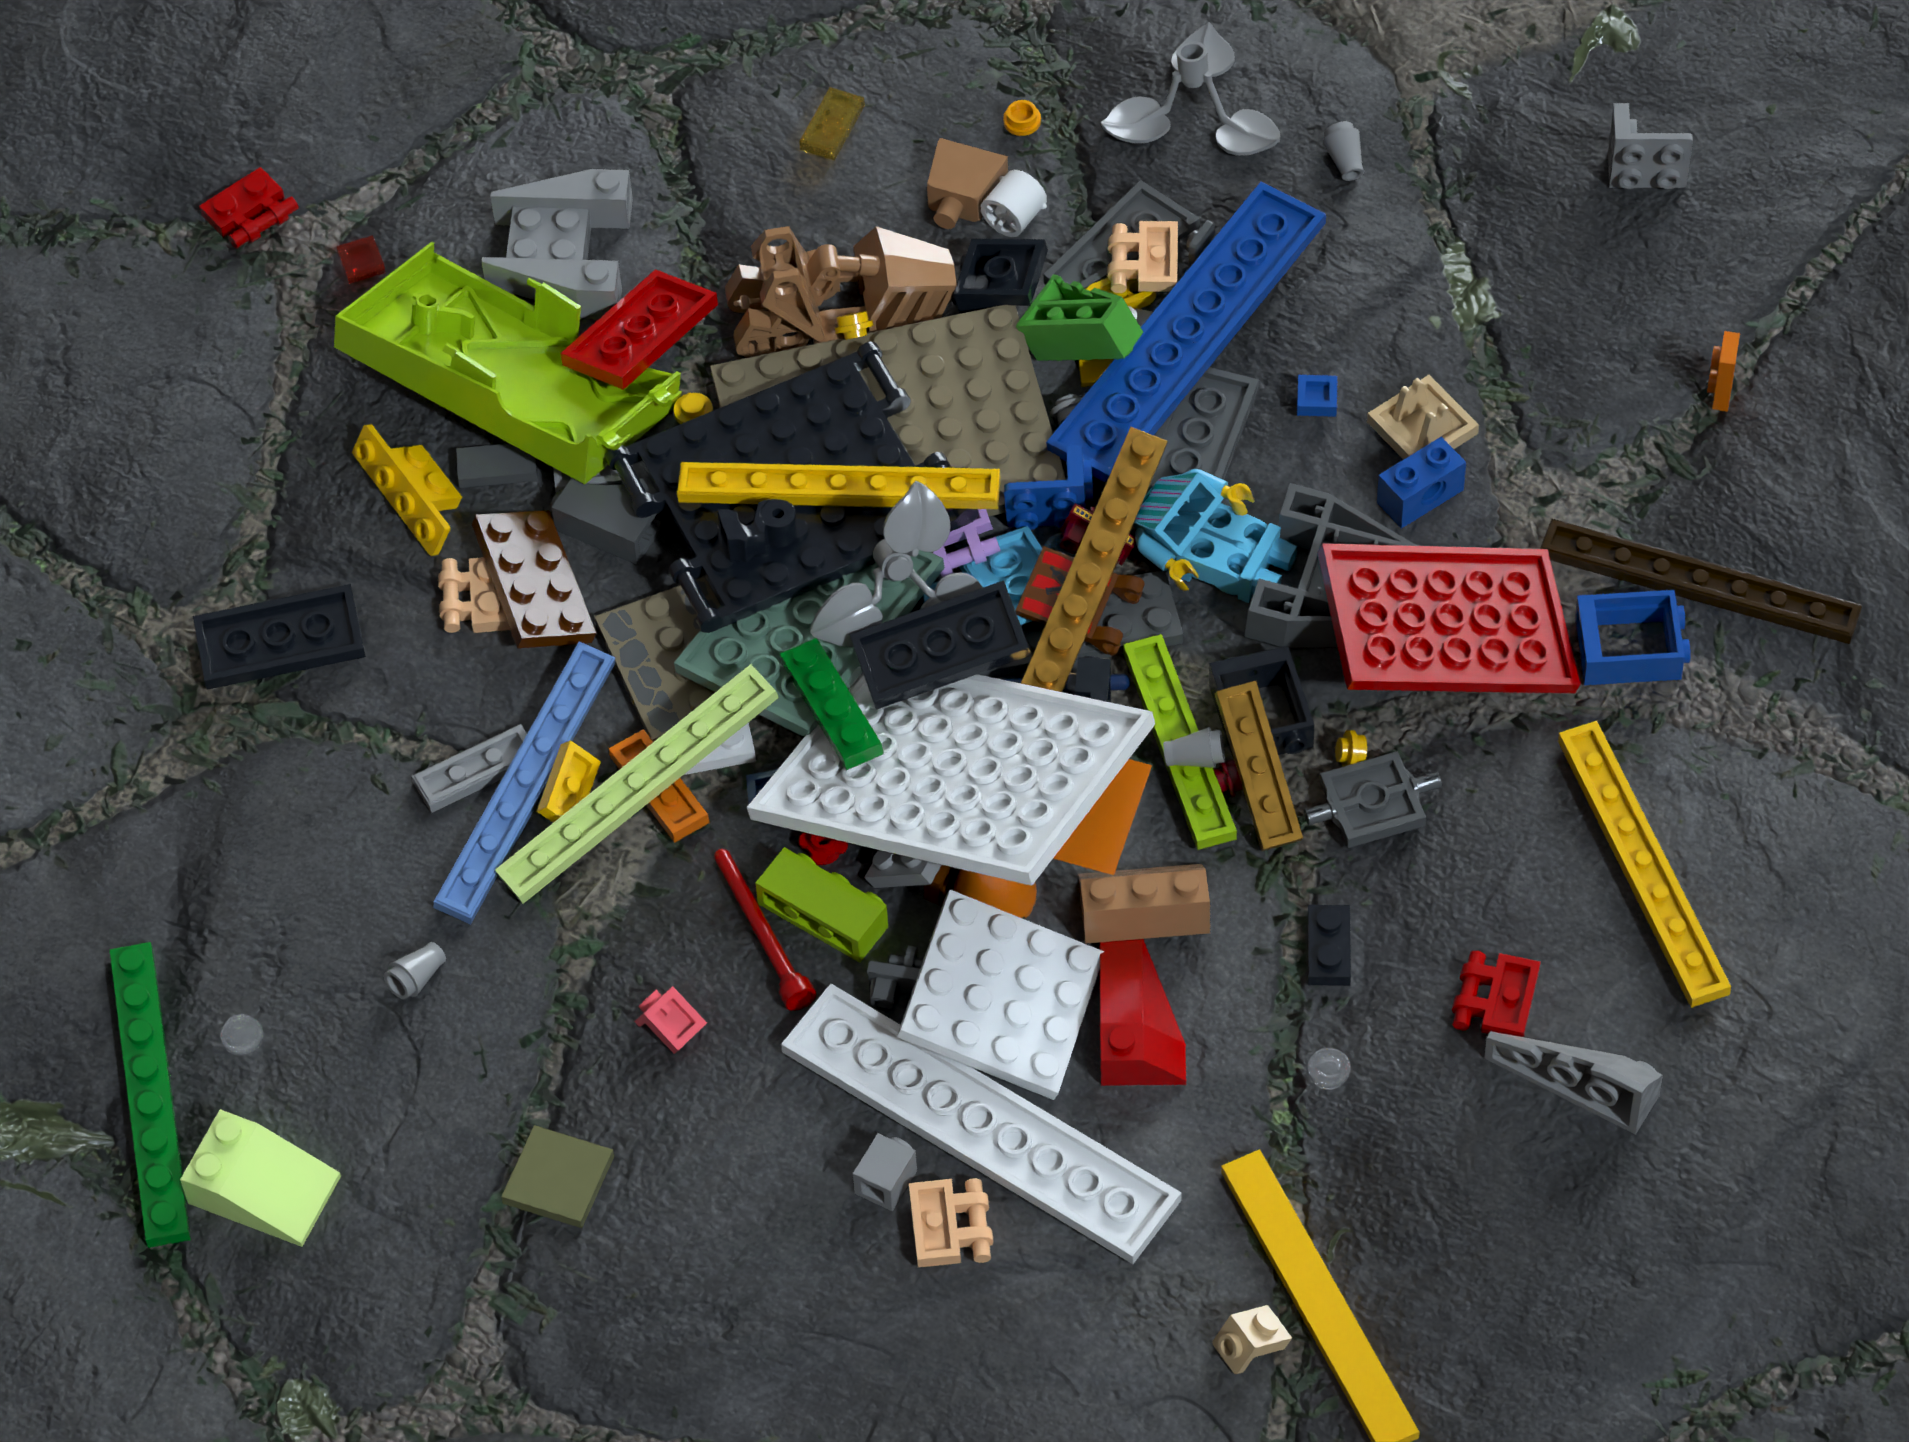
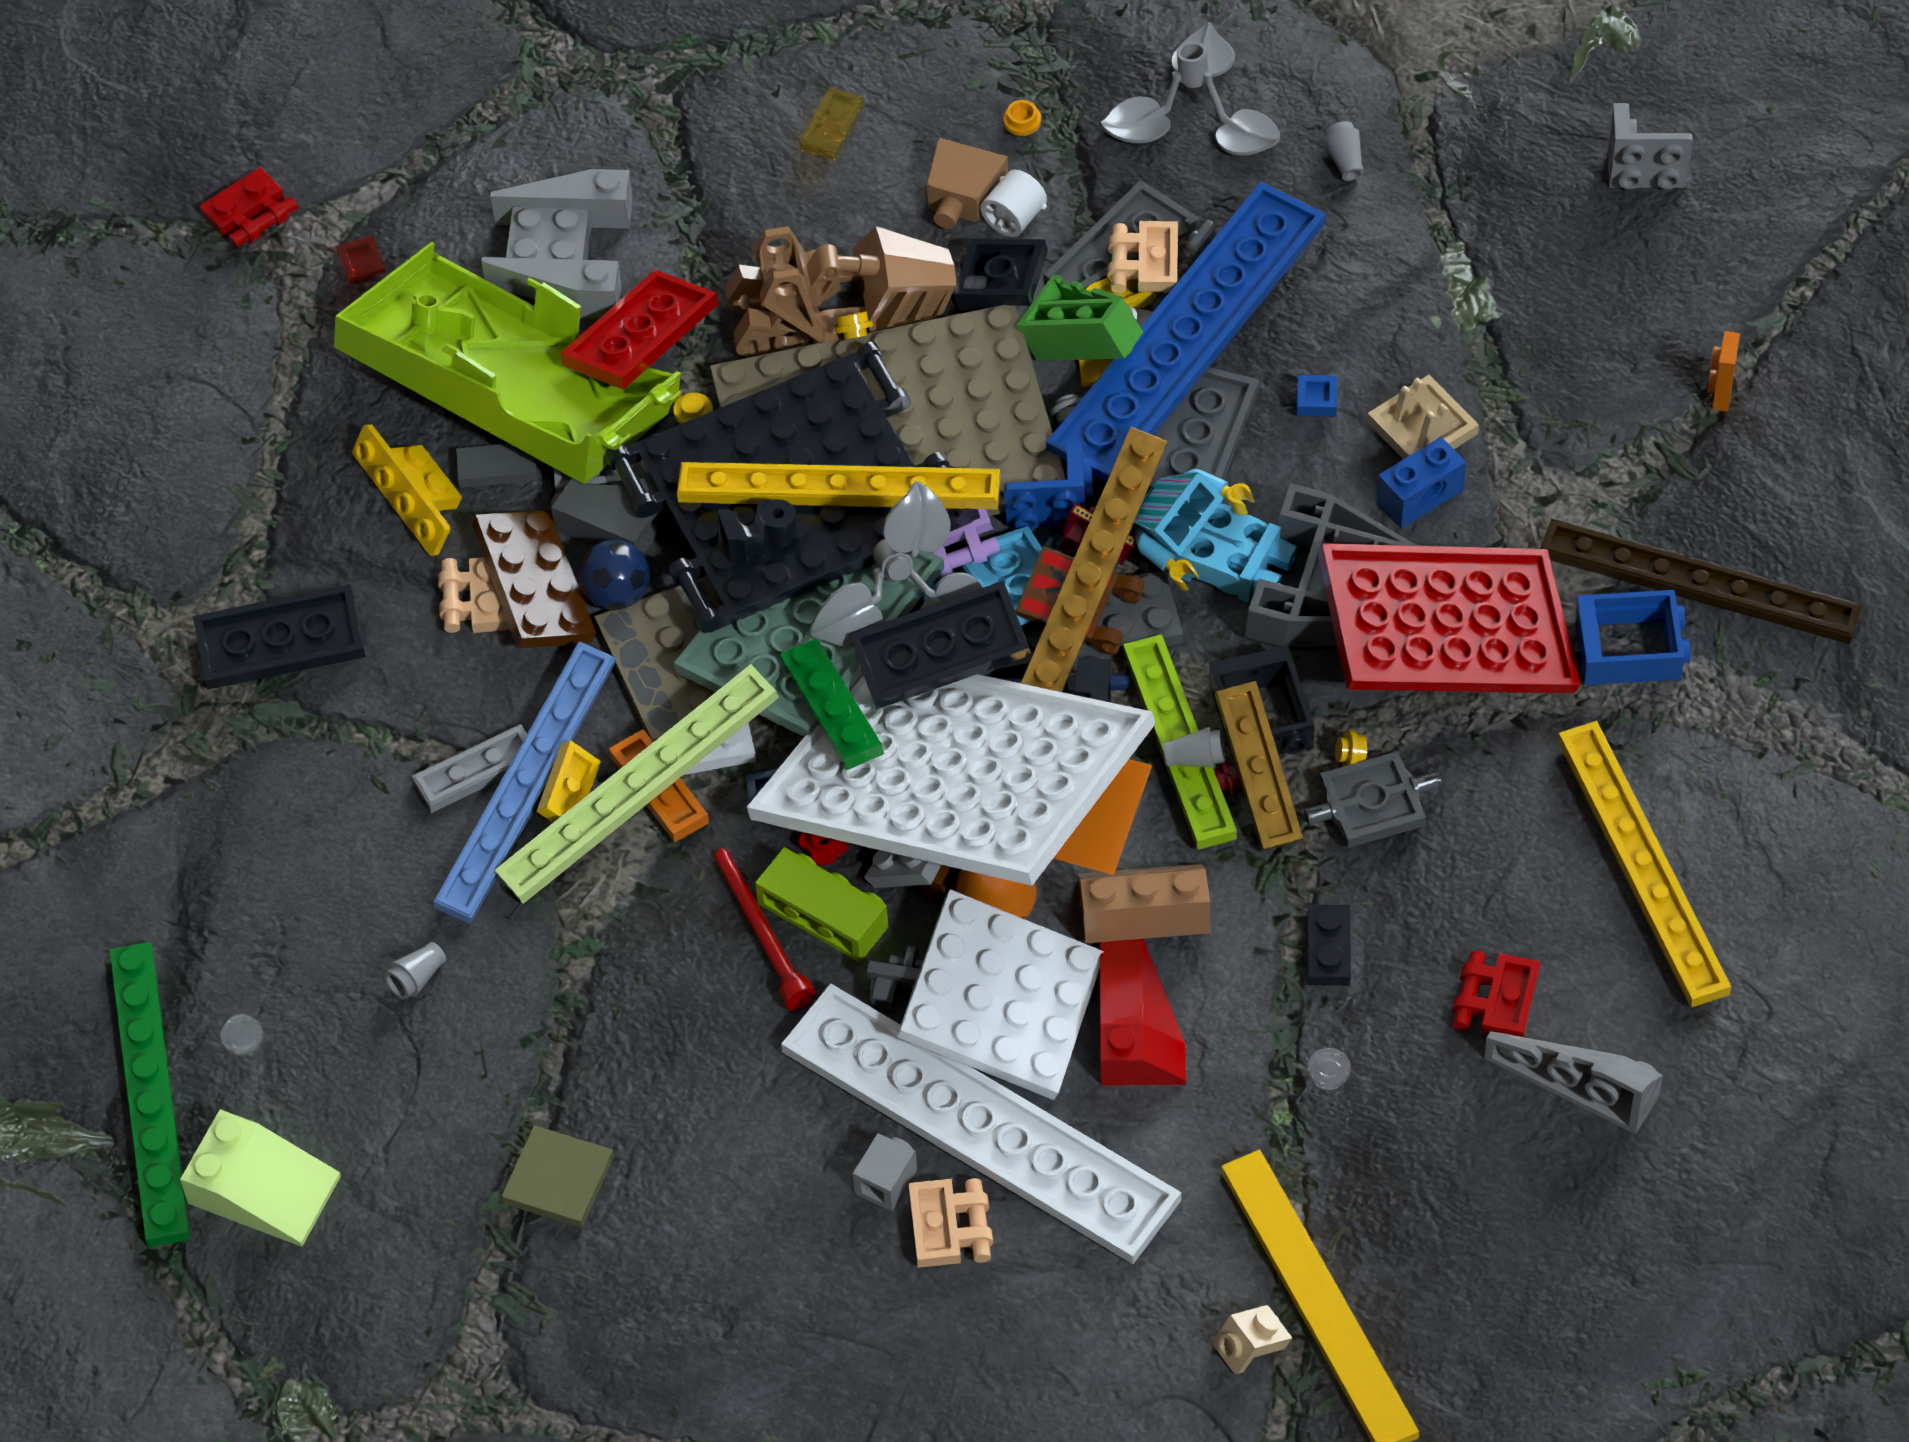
(614, 575): none -> dark blue piece
(670, 1018): coral bracket -> none

